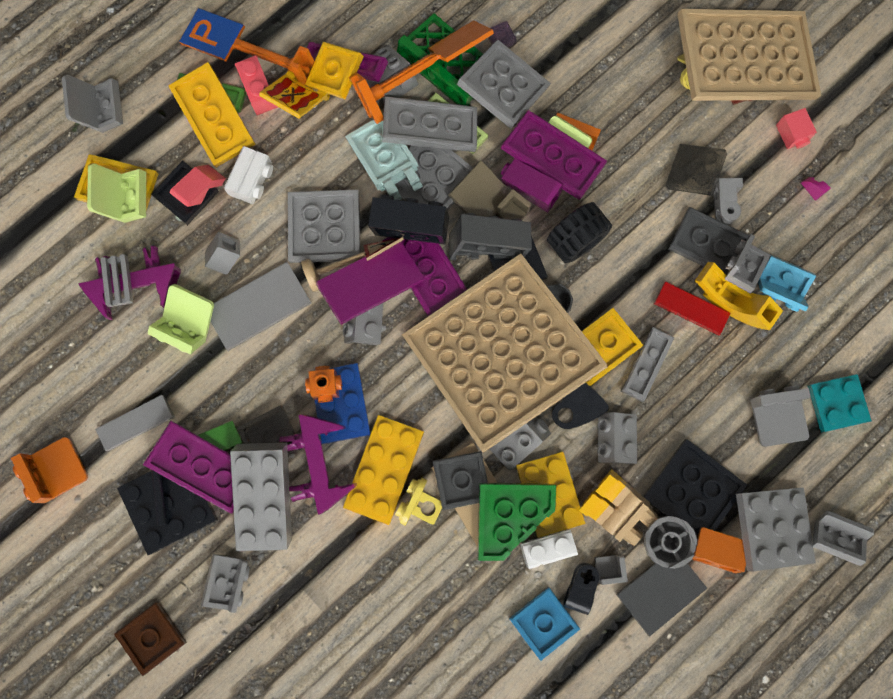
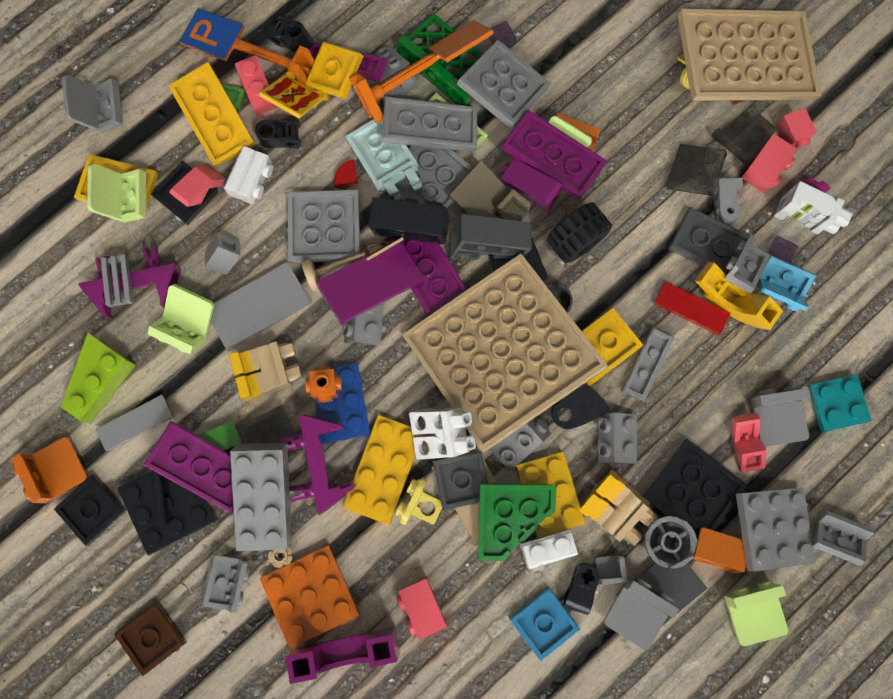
(89, 510): none -> black tile
(95, 379): none -> lime wedge
(264, 370): none -> tan hips
(280, 133): none -> black piece
(280, 562): none -> tan plate
(290, 34): none -> black piece
(309, 596): none -> orange plate
(311, 660): none -> magenta arch
(346, 174): none -> red tile
(421, 608): none -> coral brick
(442, 432): none -> white hips
(639, 613): none -> light grey bracket
(745, 137): none -> clear smoke wing
(747, 444): none -> coral slope
(757, 613): none -> yellowish green bracket
(769, 163): none -> coral brick
(783, 249): none -> clear purple tile
(813, 209): none -> white hips

